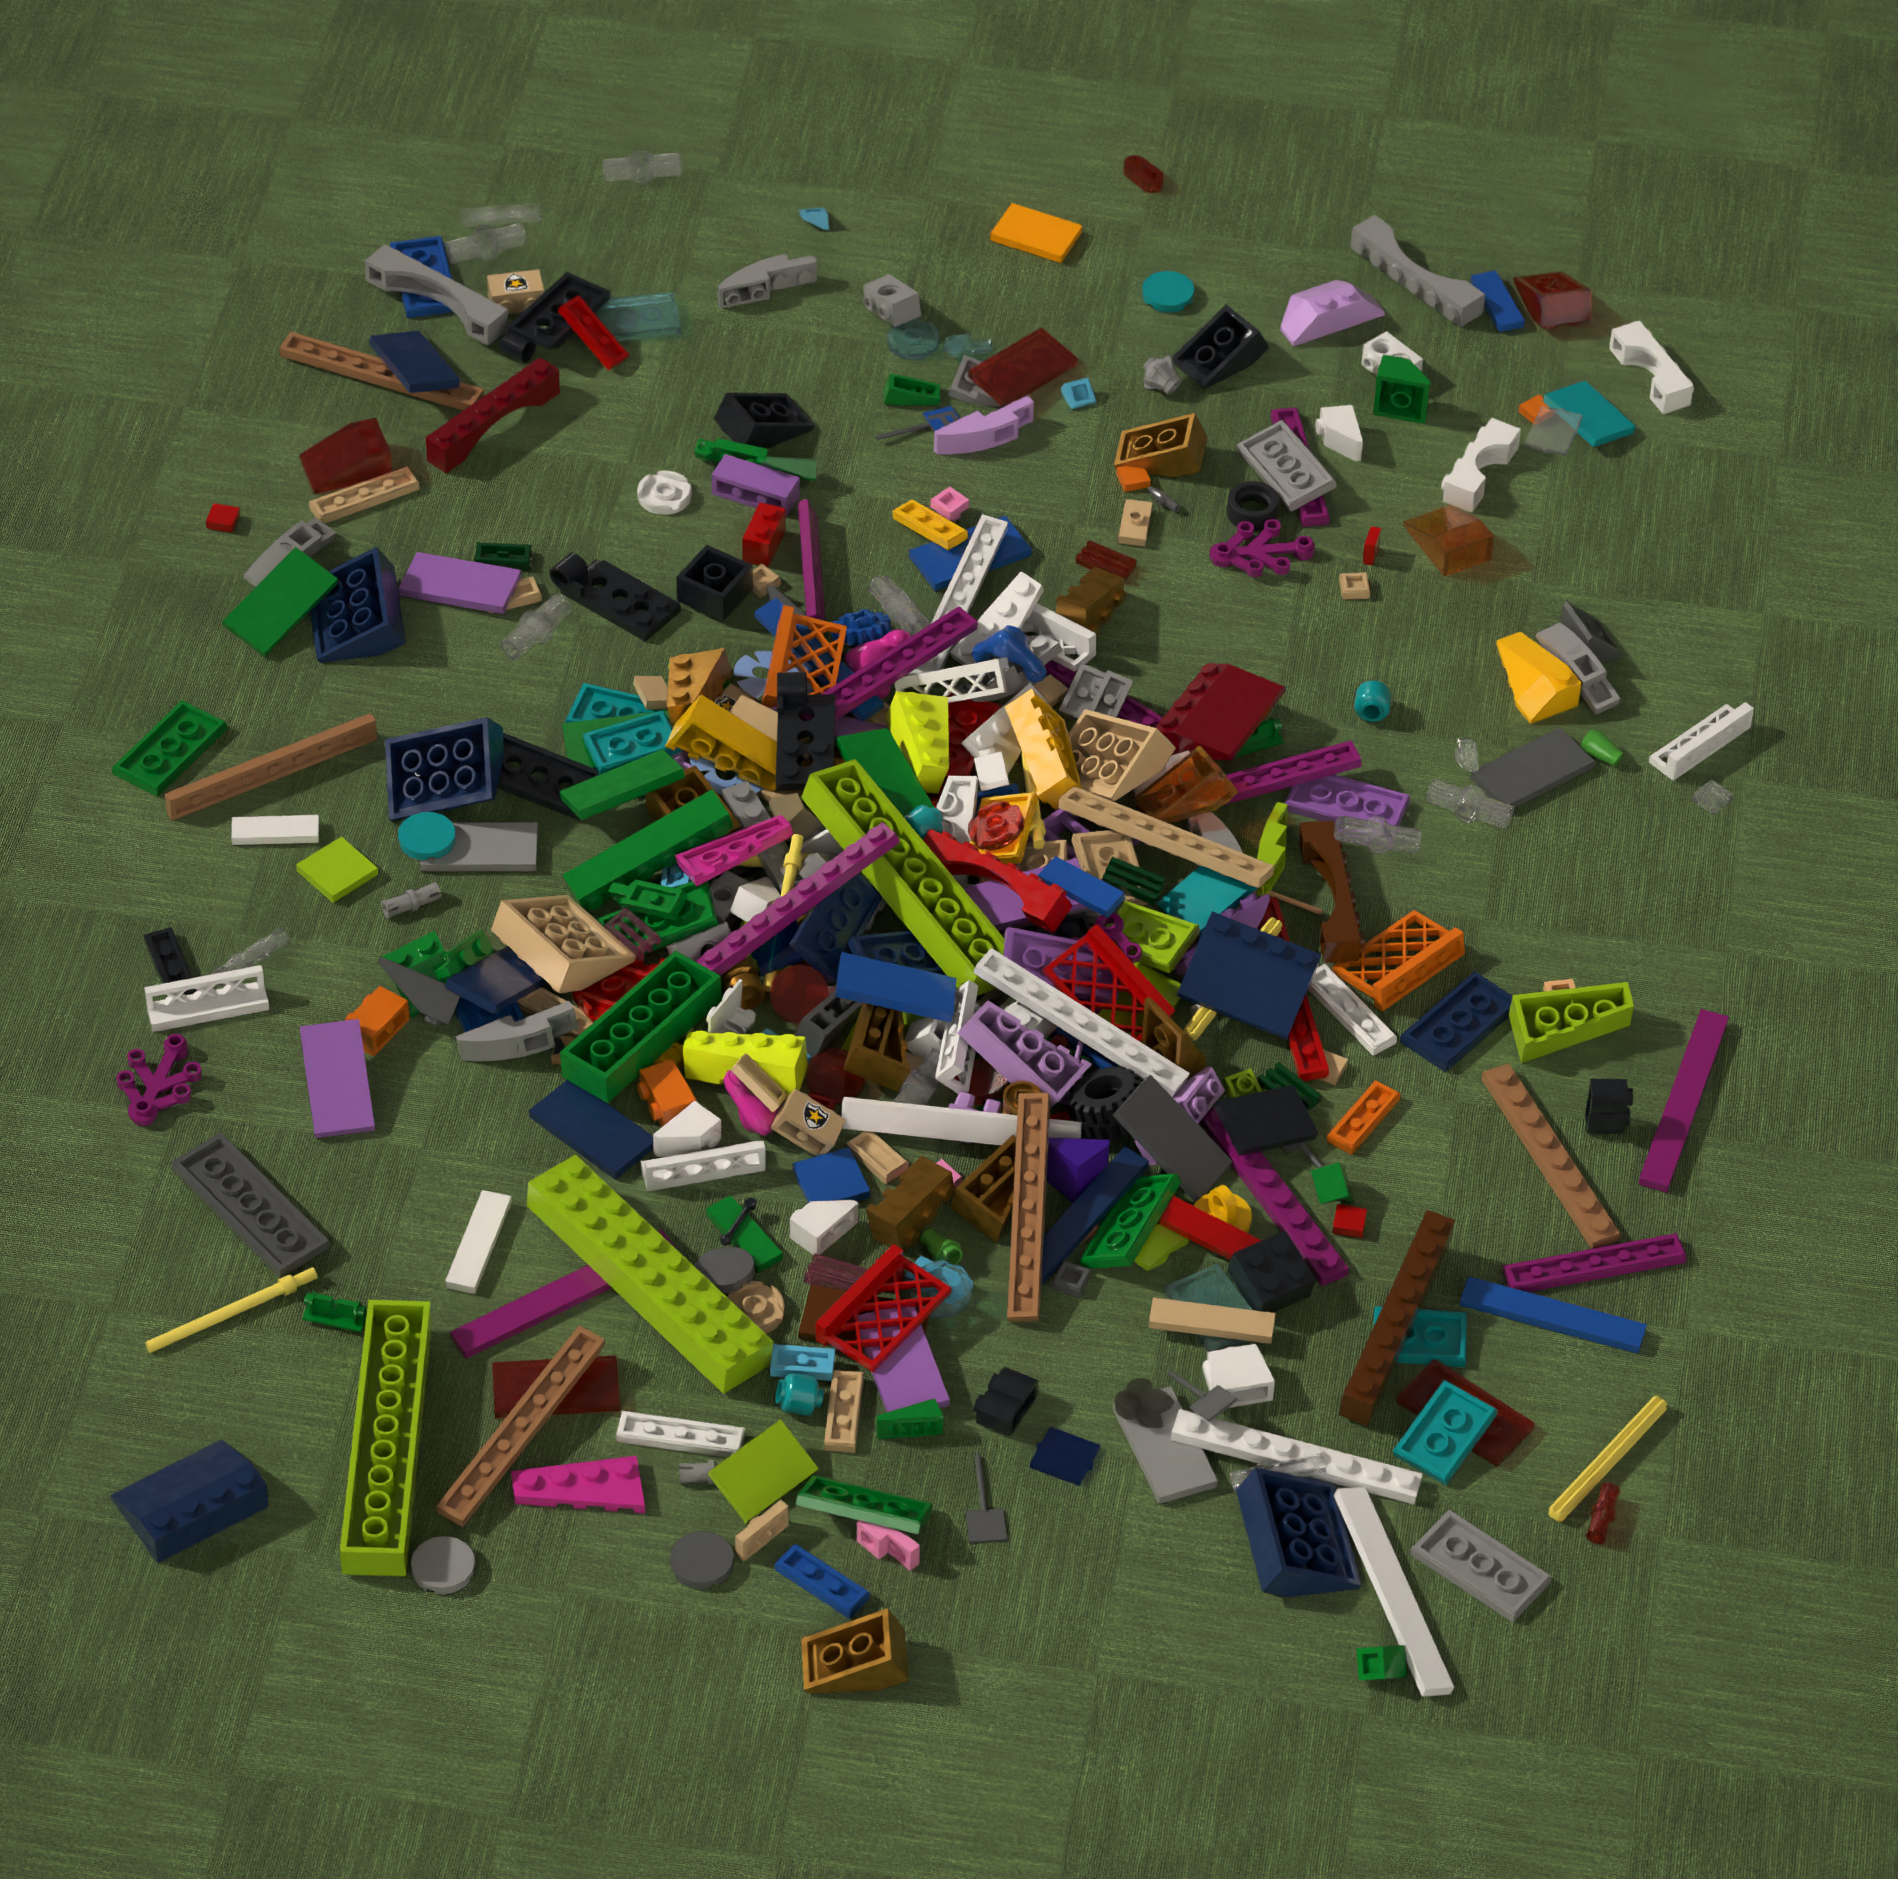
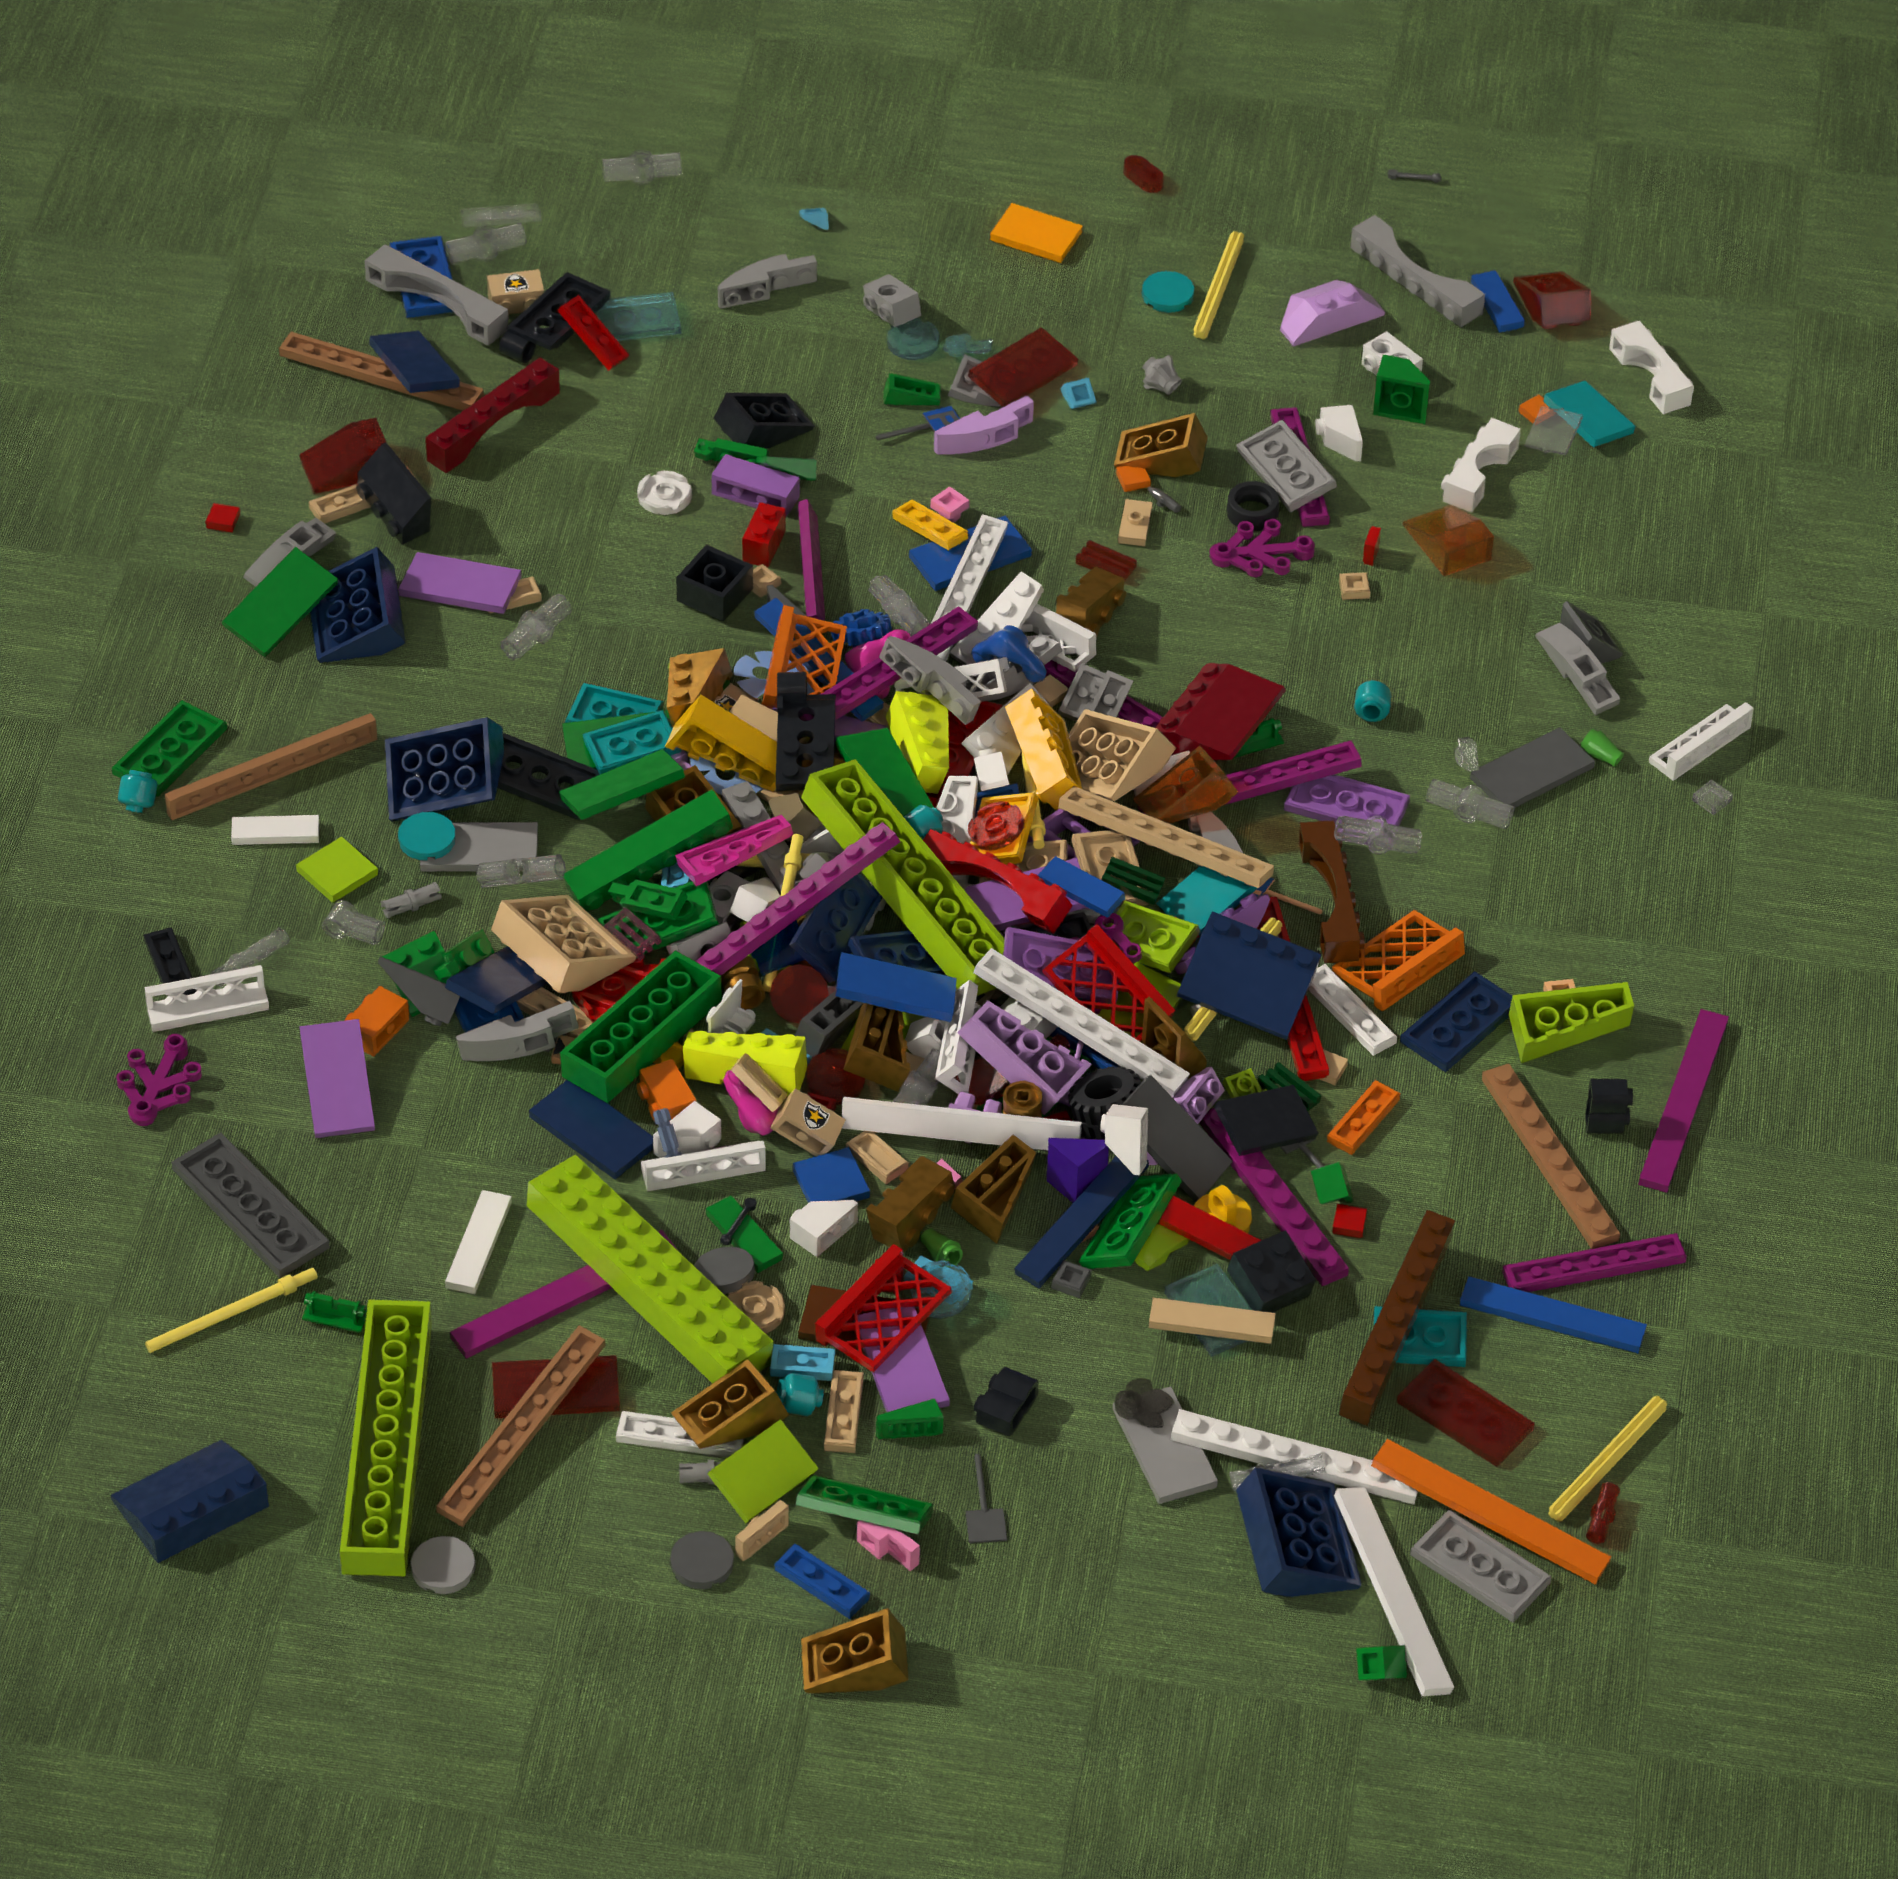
(137, 791): none -> teal head
(346, 920): none -> clear piece
(394, 495): none -> black slope
(504, 555): dark green tile -> none
(534, 870): none -> clear piece
(577, 583): black hinge -> none
(602, 1483): dark pink wing -> none
(652, 691): tan tile -> none
(666, 1132): none -> sand blue axle
(731, 1408): none -> pearl gold slope
(837, 1269): clear pink tile -> none
(927, 671): none -> light grey slope
(1028, 1207): medium nougat plate -> none
(1064, 1456): clear blue piece -> none
(1127, 1135): none -> white slope
(1209, 1404): dark grey piece -> none
(1218, 285): none -> light yellow axle
(1220, 349): black slope -> none
(1241, 1373): white torso -> none
(1273, 845): lime slope -> none
(1394, 174): none -> dark grey hinge
(1445, 1432): teal tile -> none
(1491, 1511): none -> orange tile
(1538, 678): yellow wedge -> none

